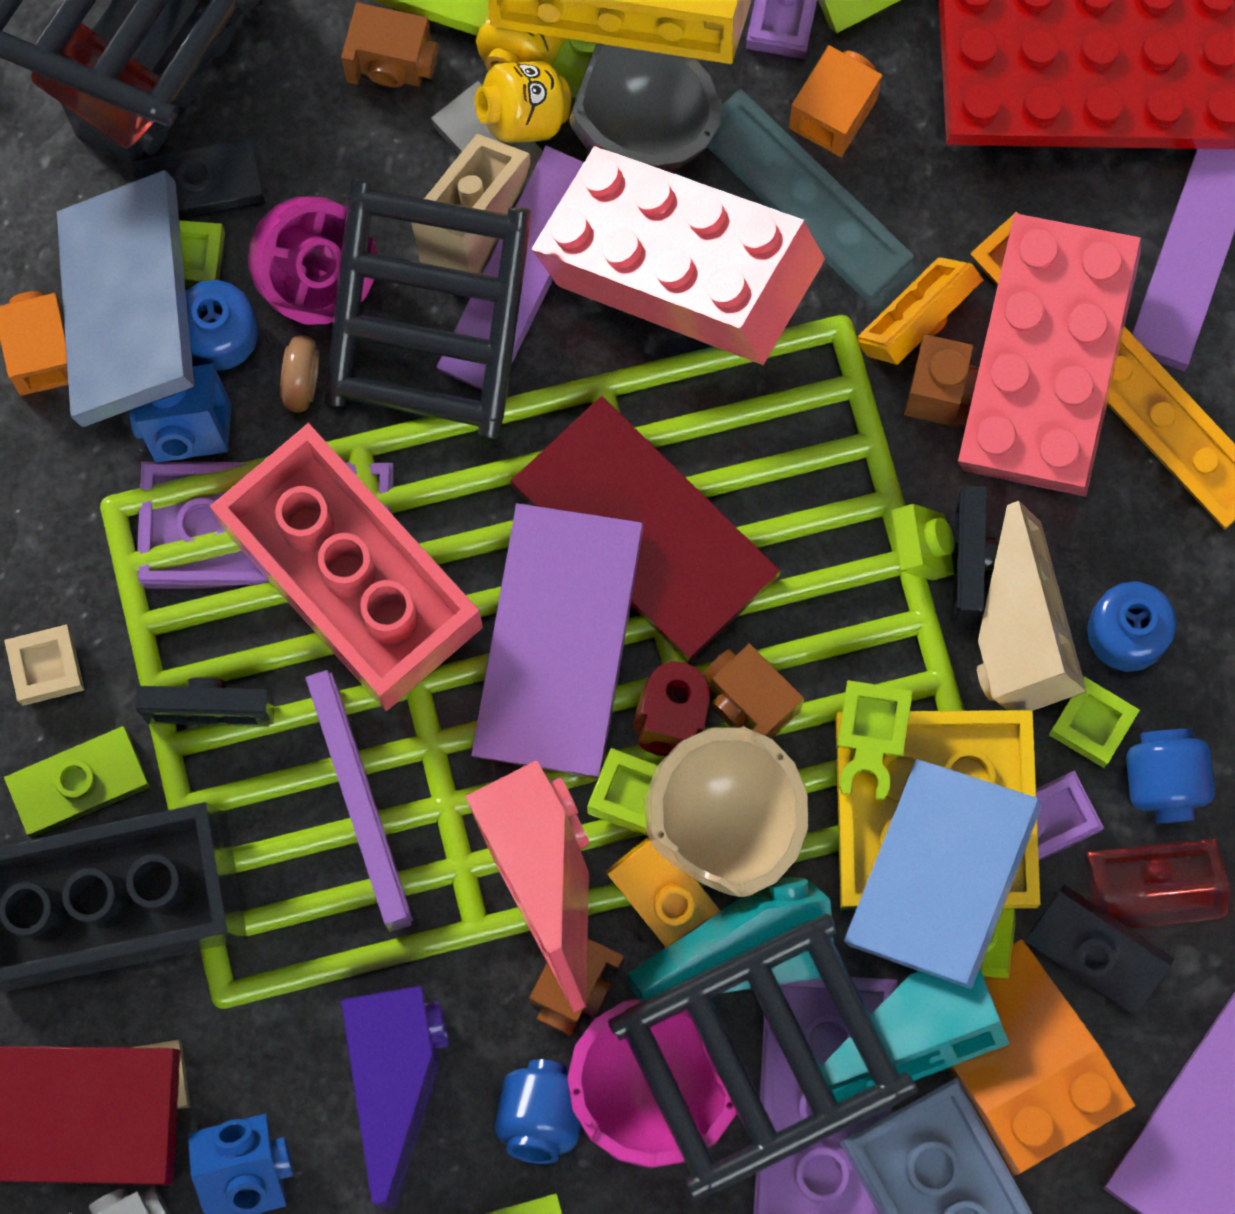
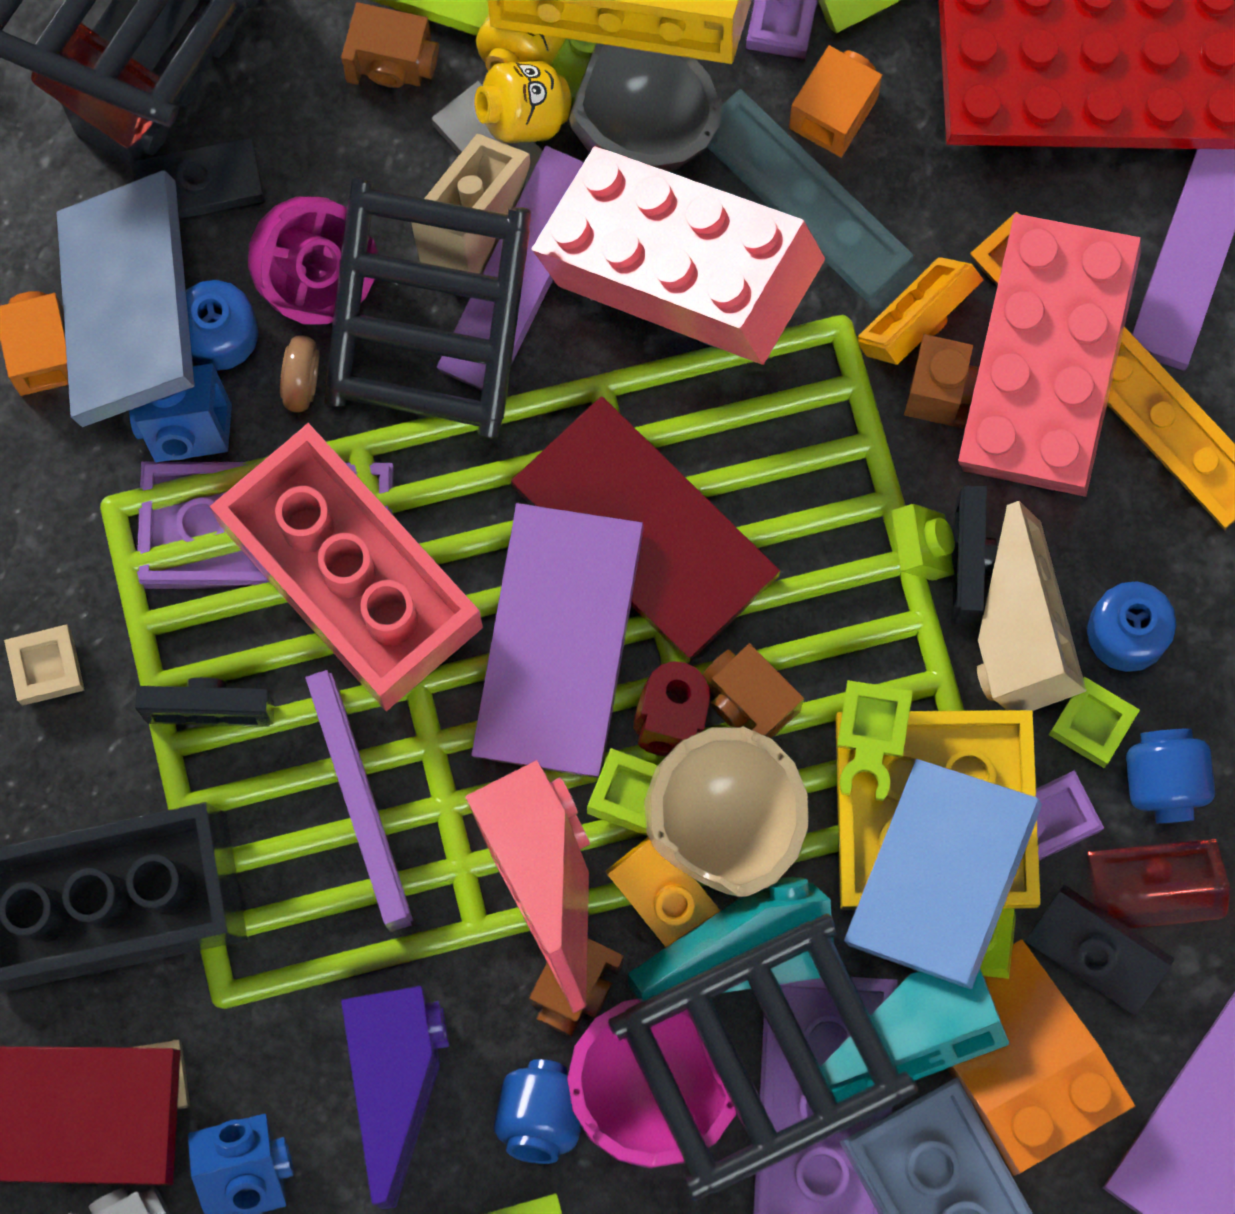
(77, 782): lime plate -> none
(201, 251): lime plate -> none

